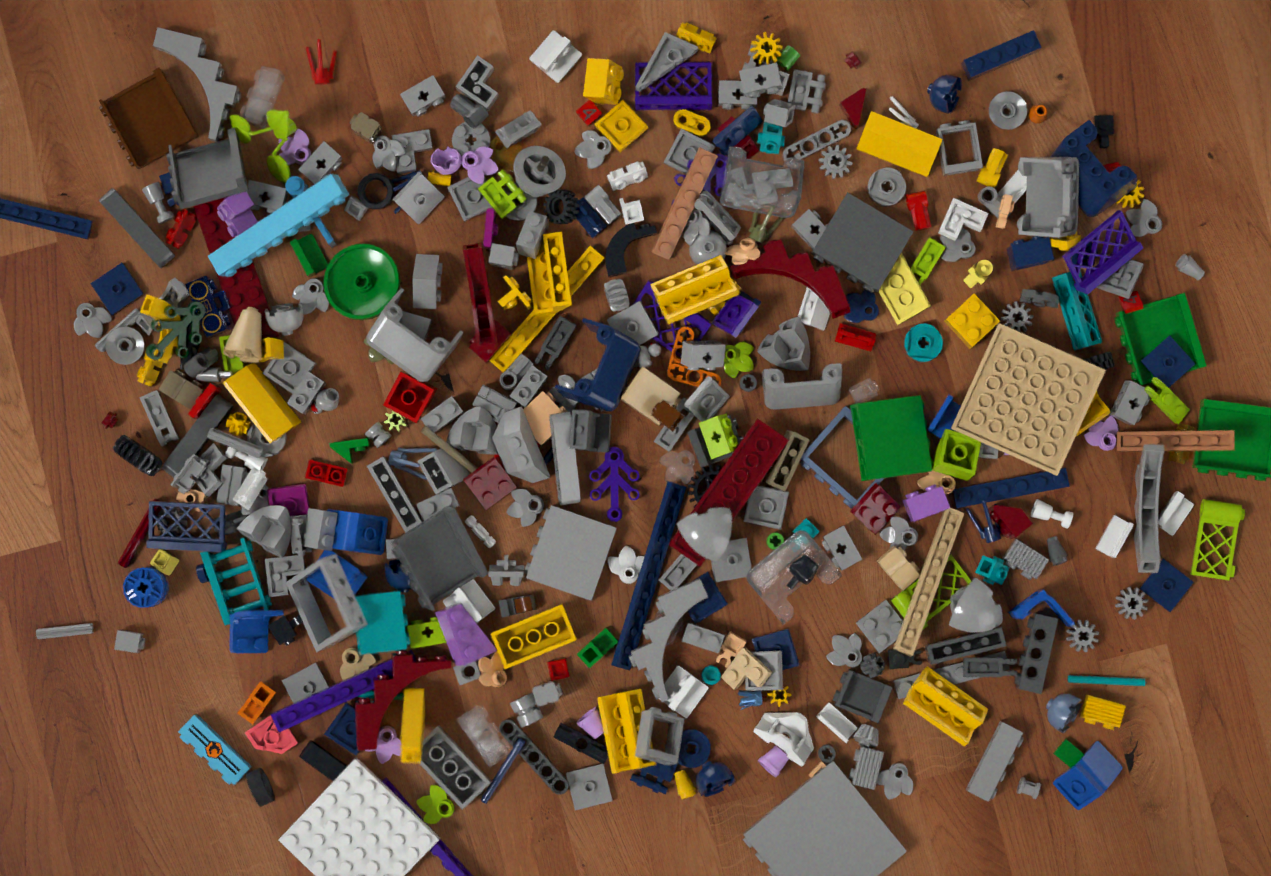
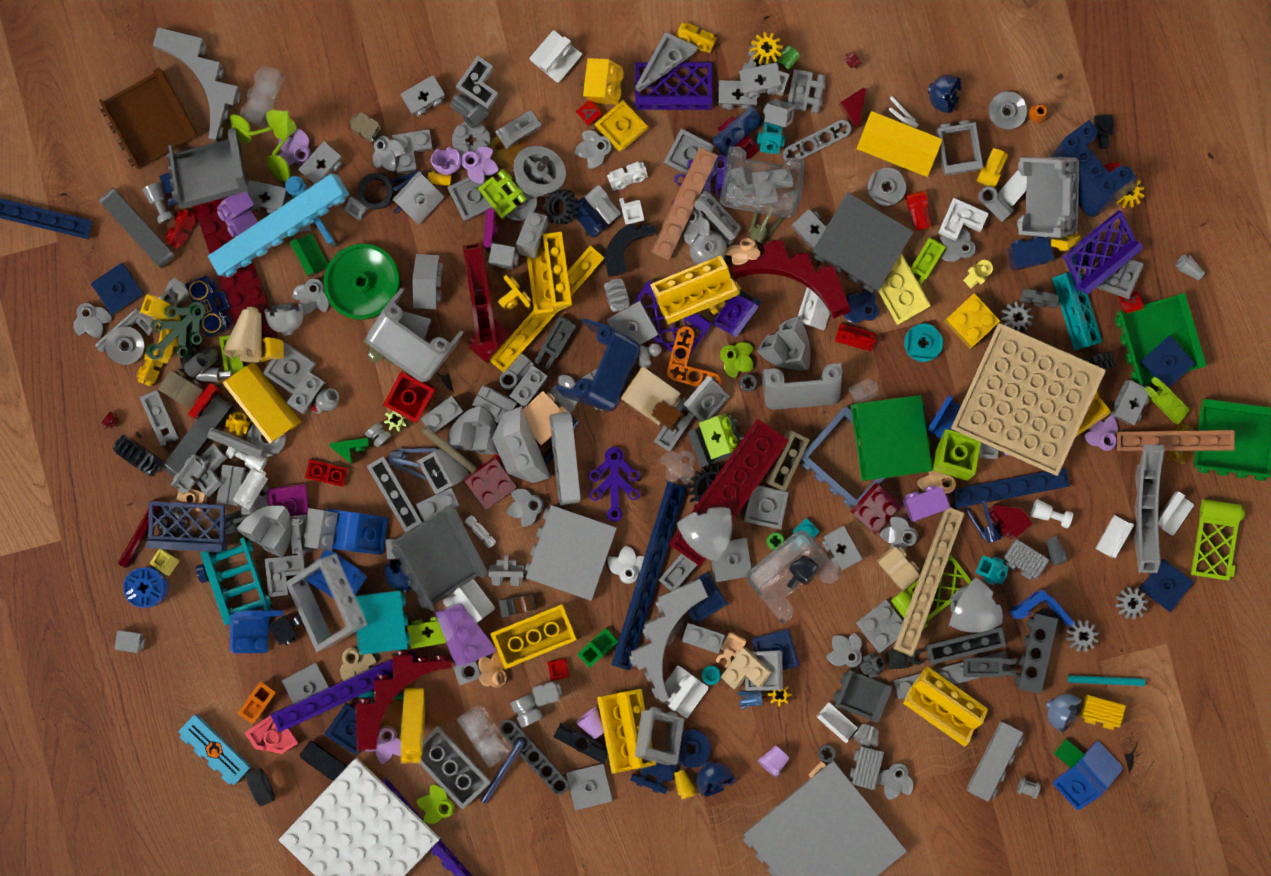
(64, 631): light grey axle -> none
(321, 74): red plant -> none
(590, 431): dark grey panel -> none
(692, 122): yellow plate -> none
(703, 354): light grey brick -> none
(795, 726): white piece -> none
(838, 155): light grey gear -> none
(1001, 55): dark blue brick -> none
(1005, 207): light nougat plate -> none
(1141, 217): light grey plate -> none

